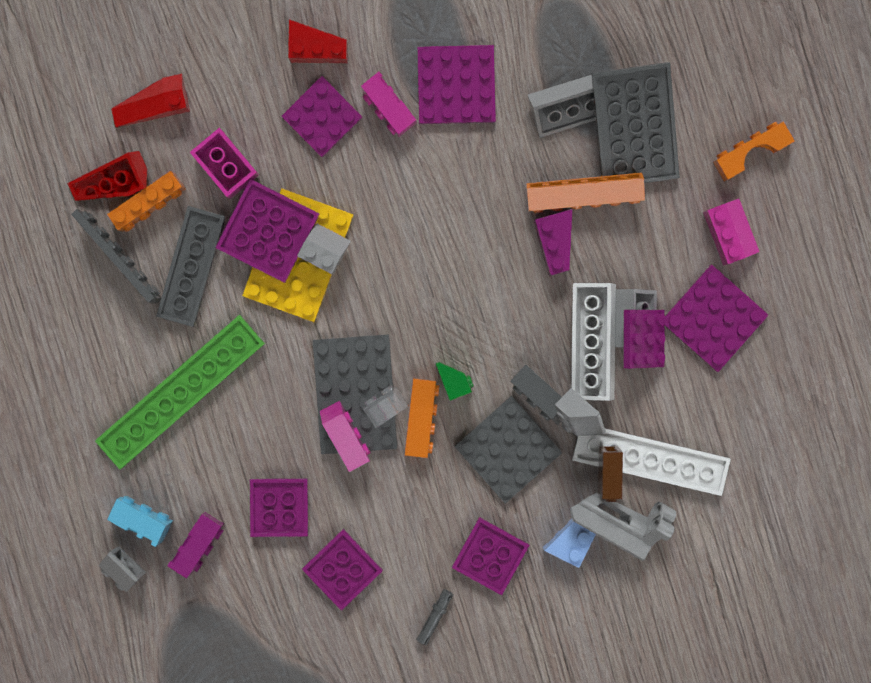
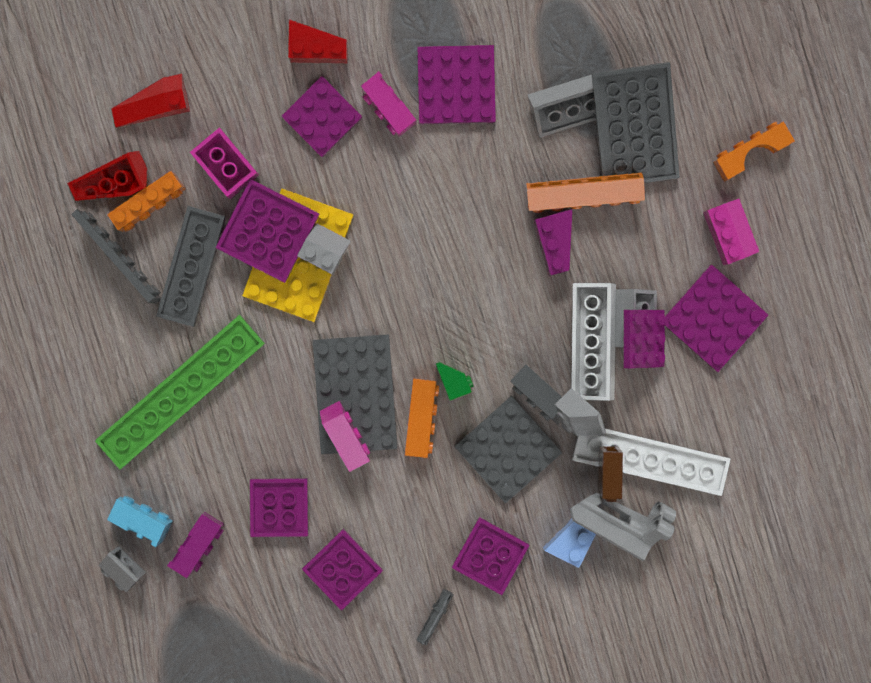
(386, 406): clear brick -> none

